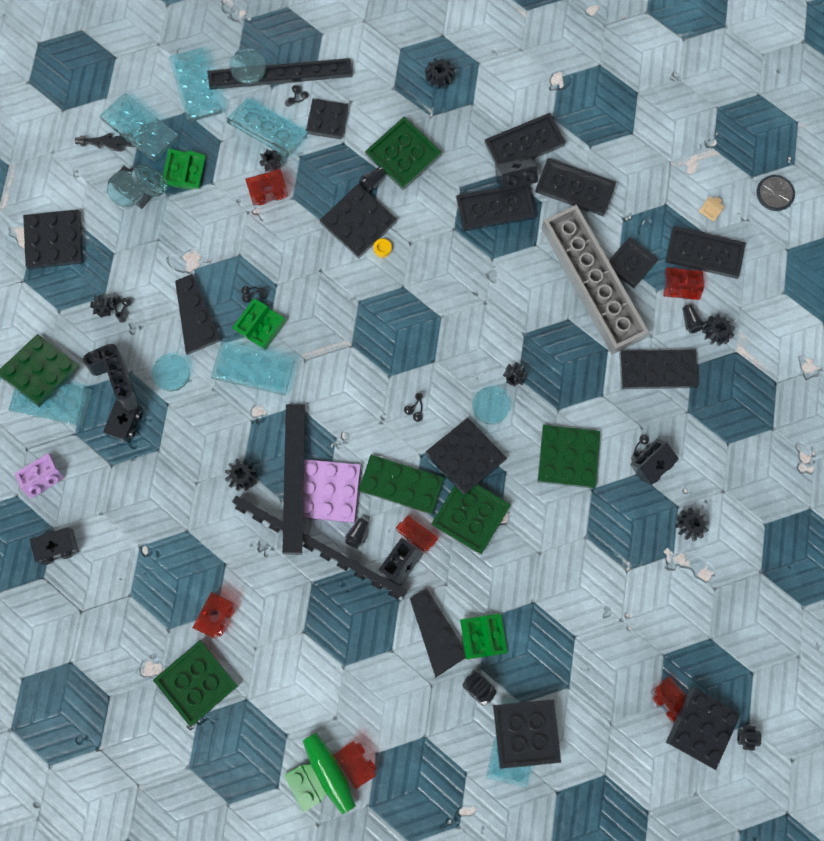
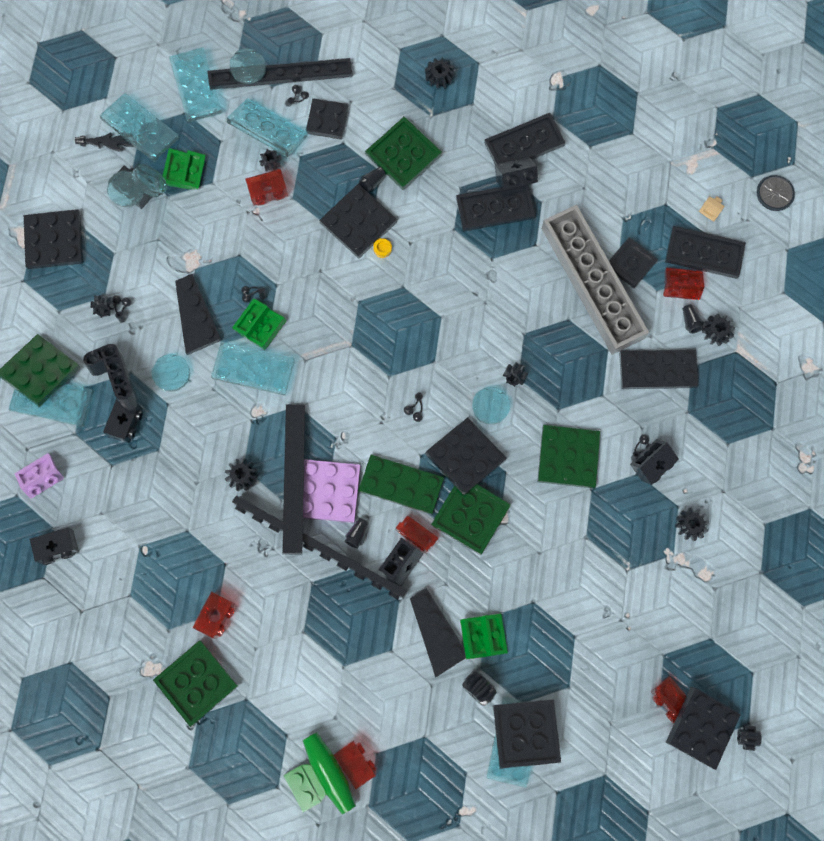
(575, 187): black plate -> none

